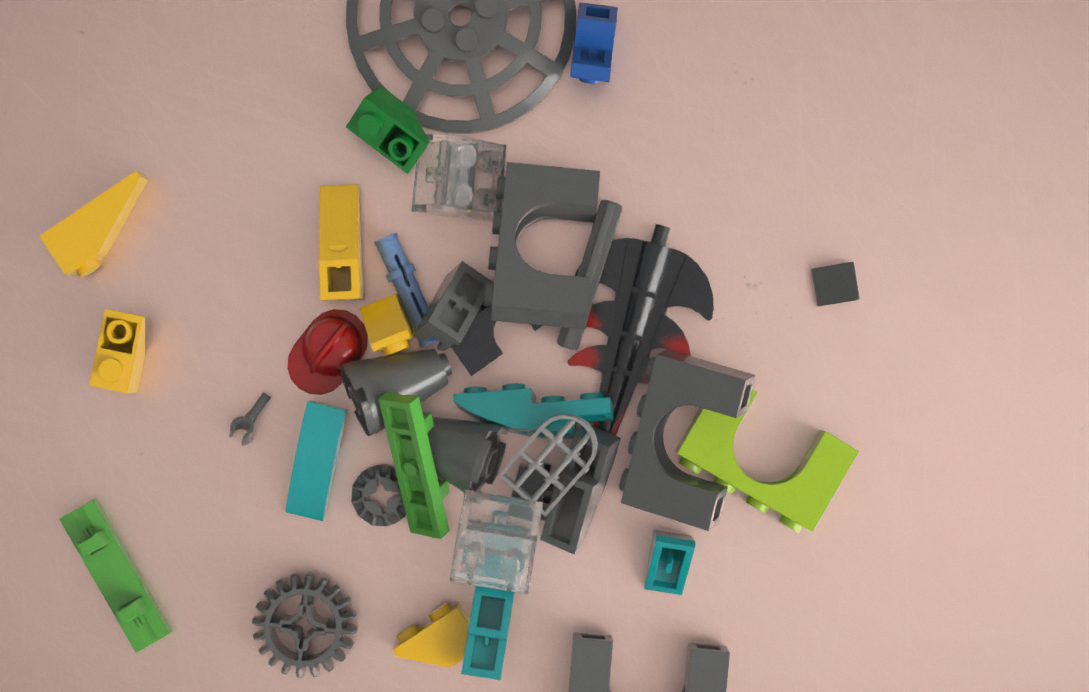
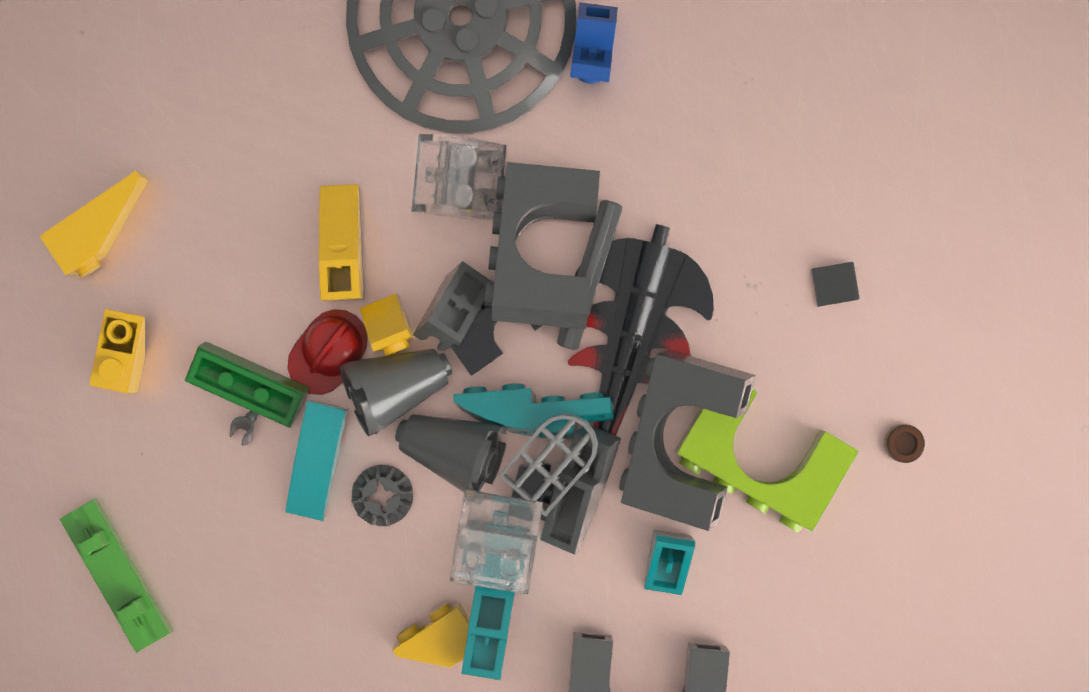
(246, 384): none -> green slope
(286, 624): dark grey gear -> none
(390, 128): green slope -> none
(404, 281): medium blue pin -> none
(414, 463): bright green hinge -> none
(904, 443): none -> reddish brown tile

